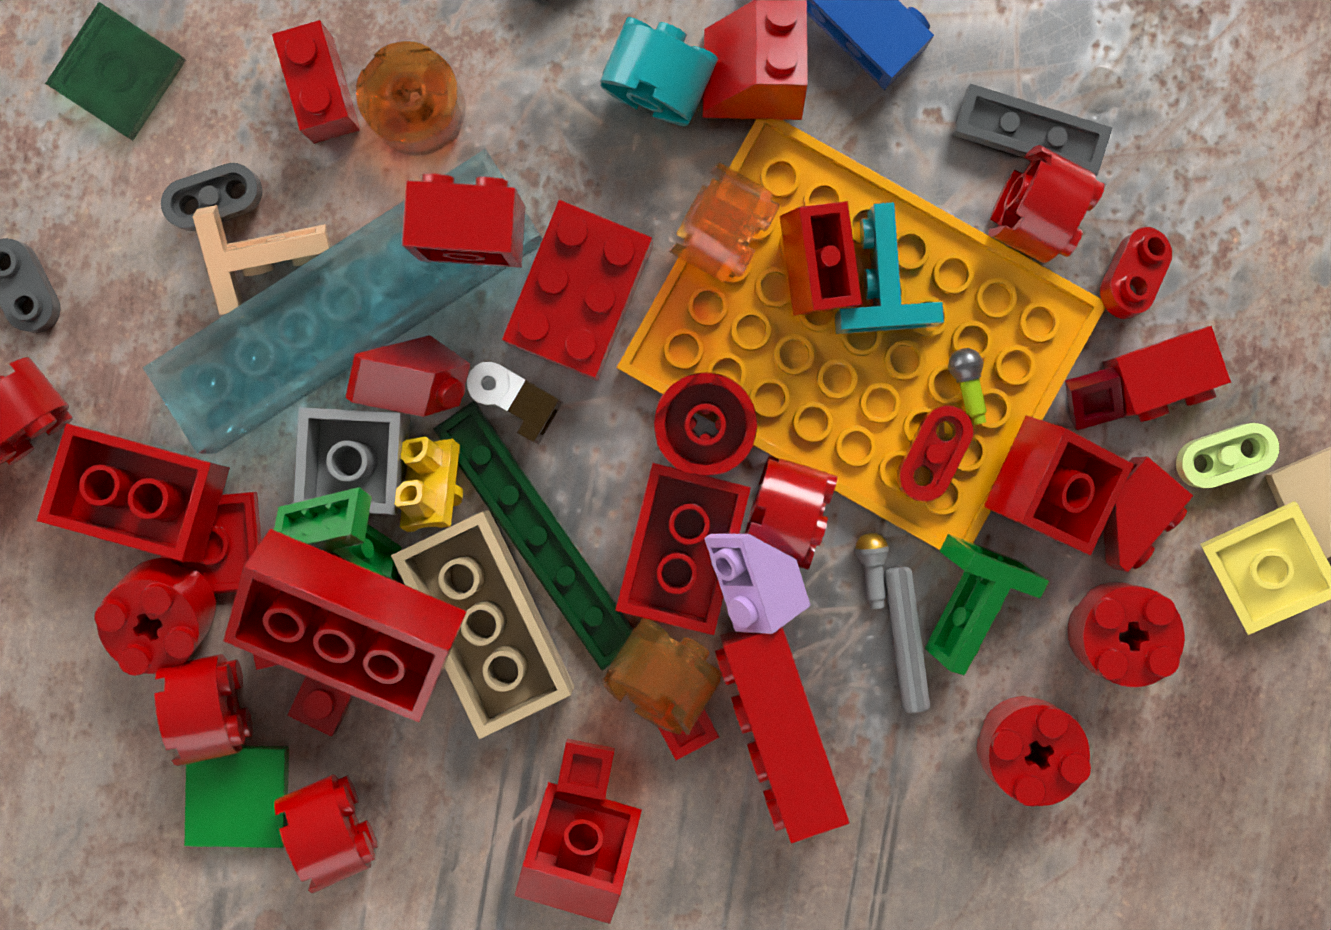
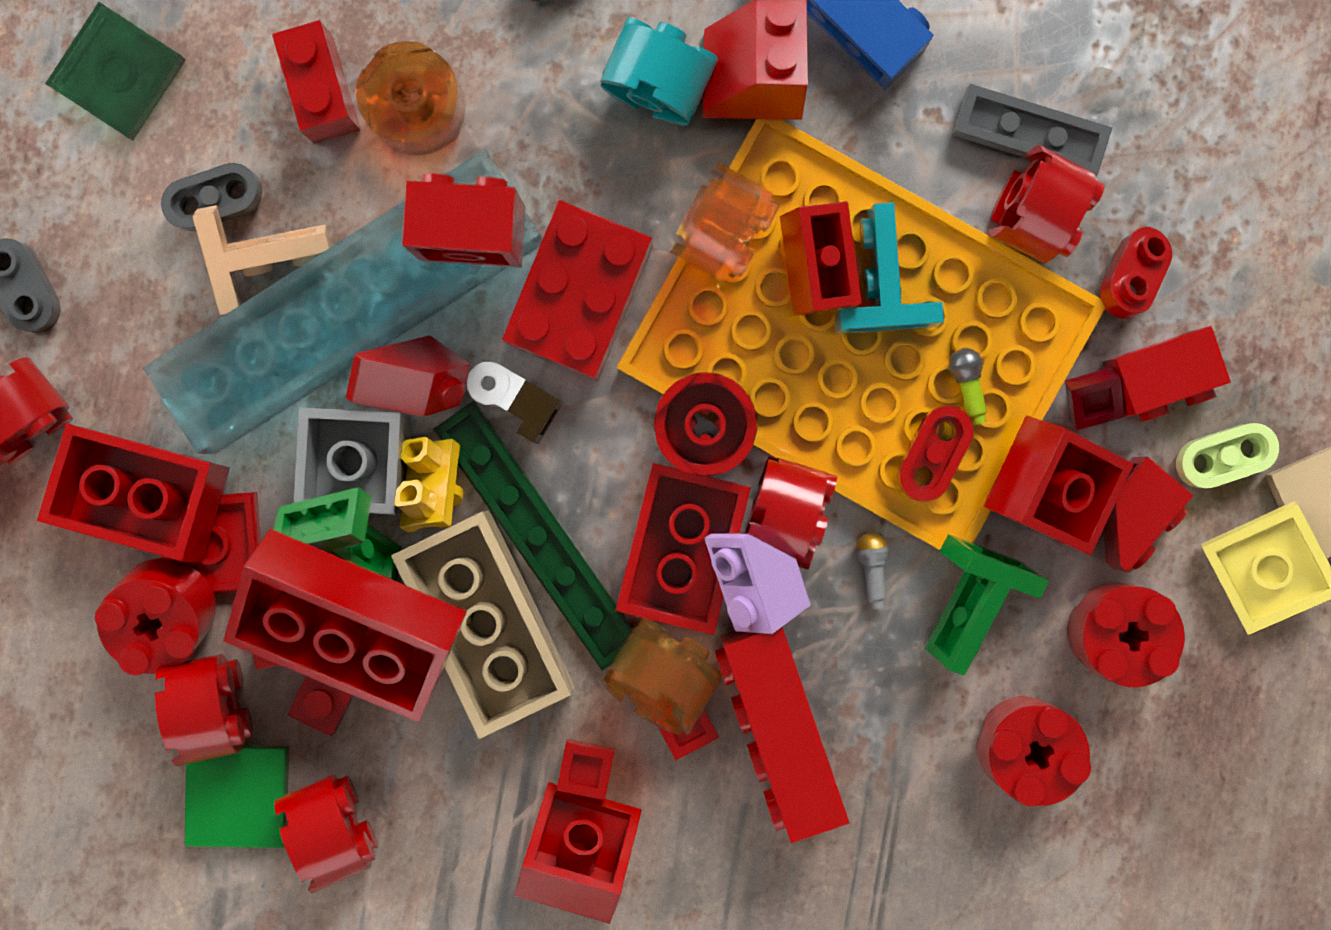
(907, 639): light grey axle -> none

